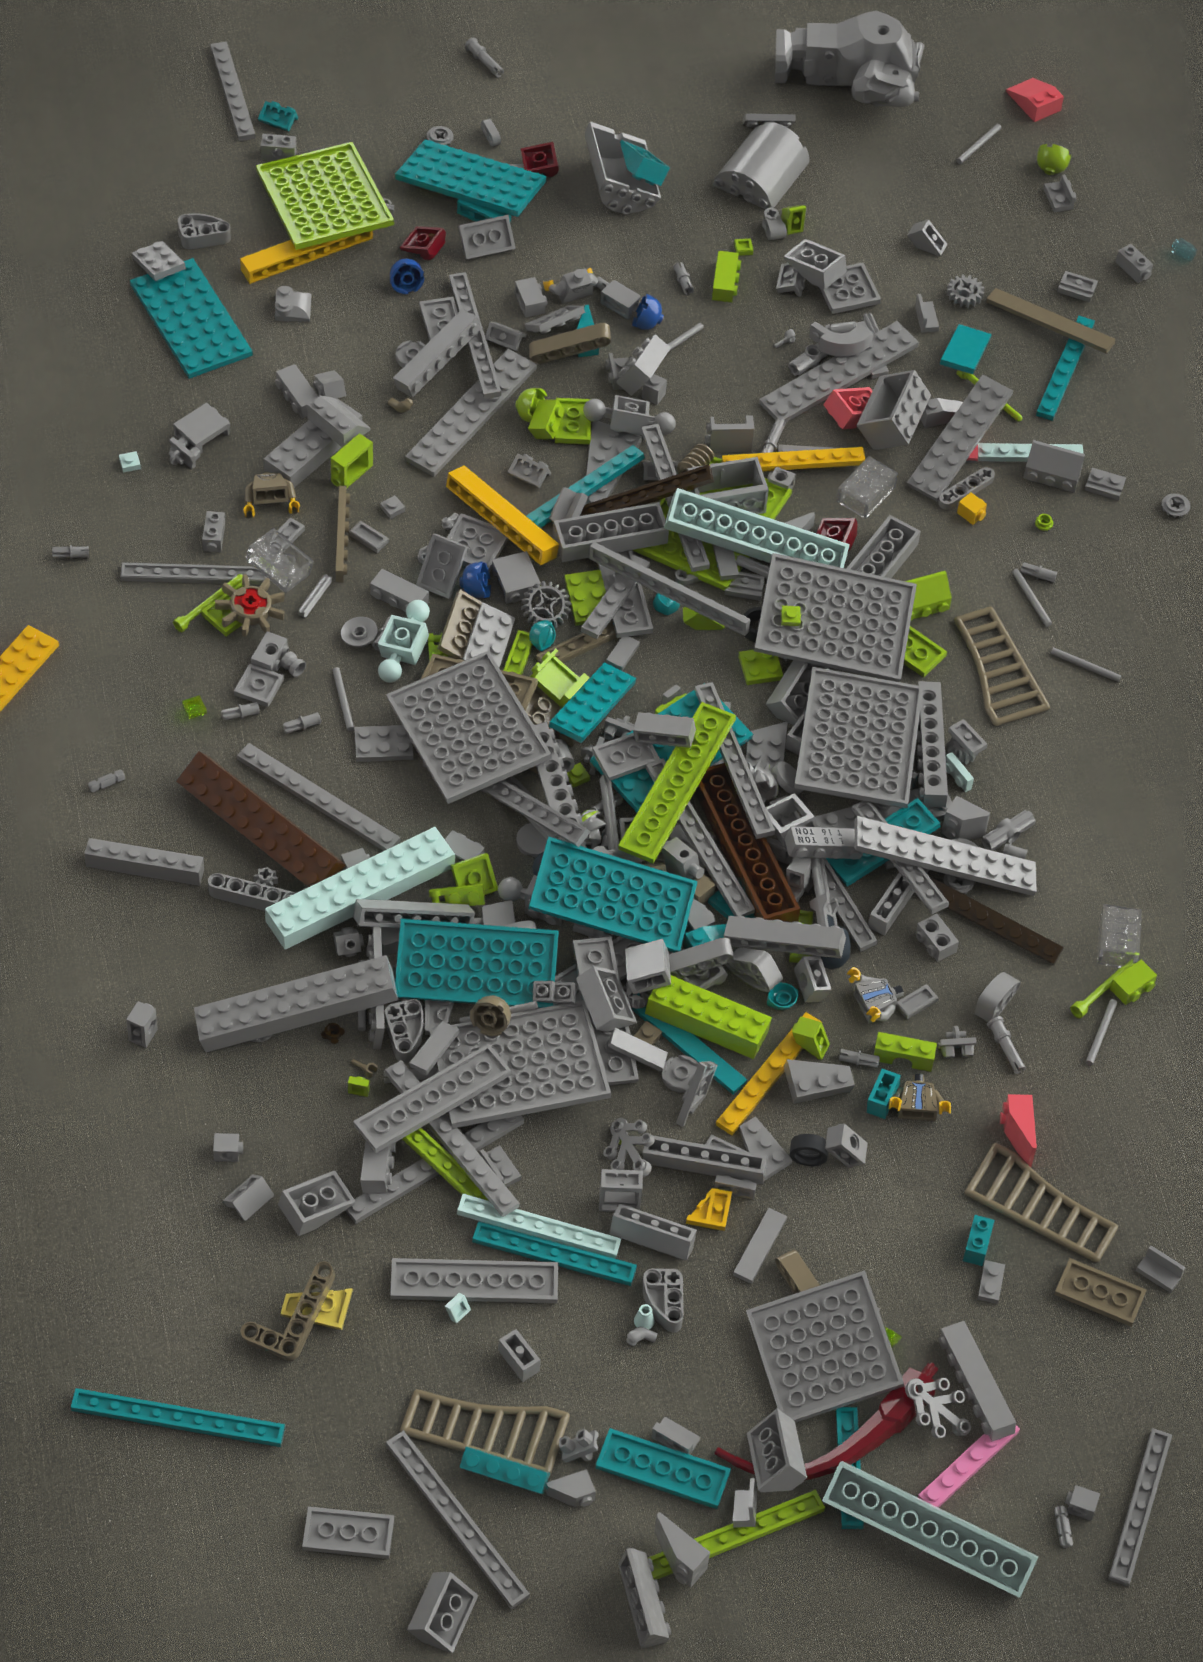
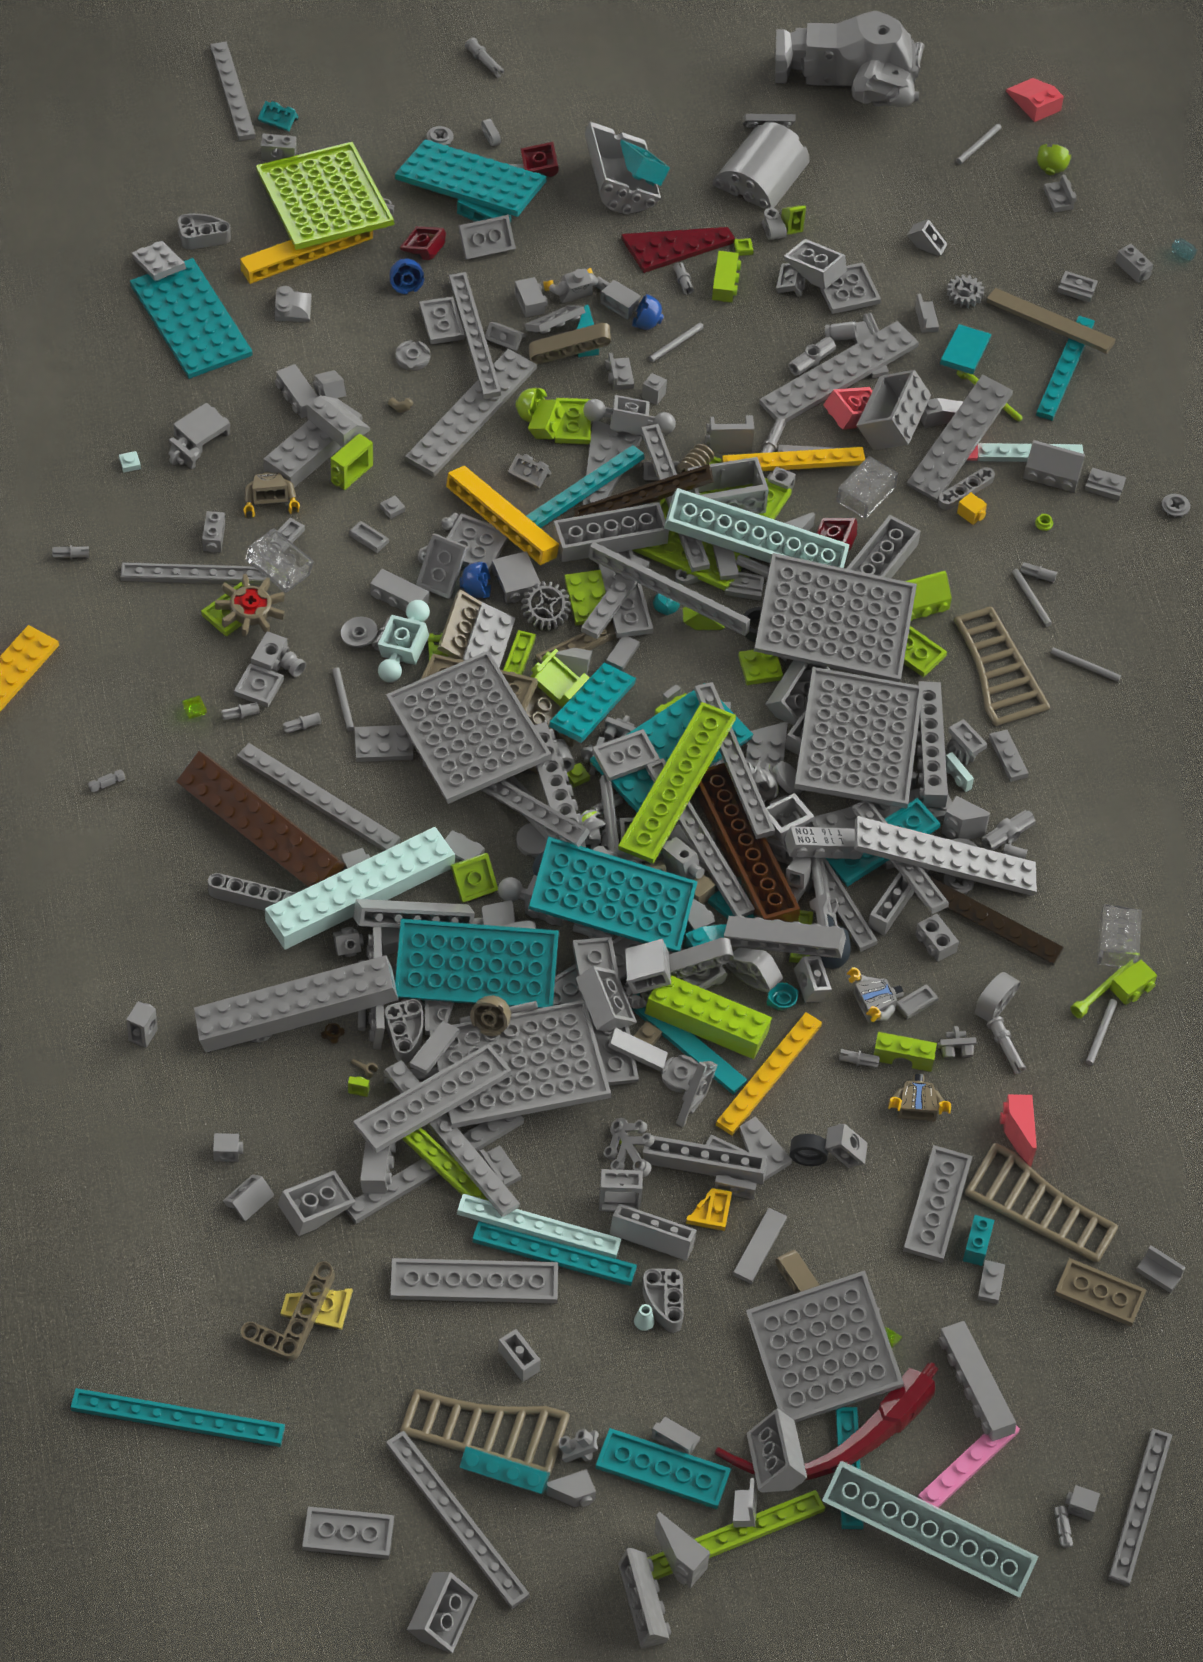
(144, 861): light grey brick -> none
(181, 623): lime piece -> none
(266, 877): light grey gear -> none
(314, 596): light grey axle -> none
(342, 540): dark tan plate -> none
(437, 353): light grey brick -> none
(457, 1308): light aqua plate -> none
(468, 894): lime plate -> none
(542, 635): teal hat -> none
(554, 992): light grey slope -> none
(568, 505): light grey panel -> none
(576, 660): none -> light grey slope
(640, 1333): light grey arm -> none
(642, 364): light grey brick -> none
(664, 248): none -> dark red wing
(664, 730): light grey brick -> none
(789, 337): light grey hand -> none
(790, 615): lime plate -> none
(811, 1036): lime slope -> none
(817, 1080): light grey wedge -> none
(841, 343): light grey arch -> none
(883, 1090): teal brick -> none
(935, 1406): light grey plant -> none
(937, 1203): none -> light grey plate
(1008, 755): none -> light grey plate

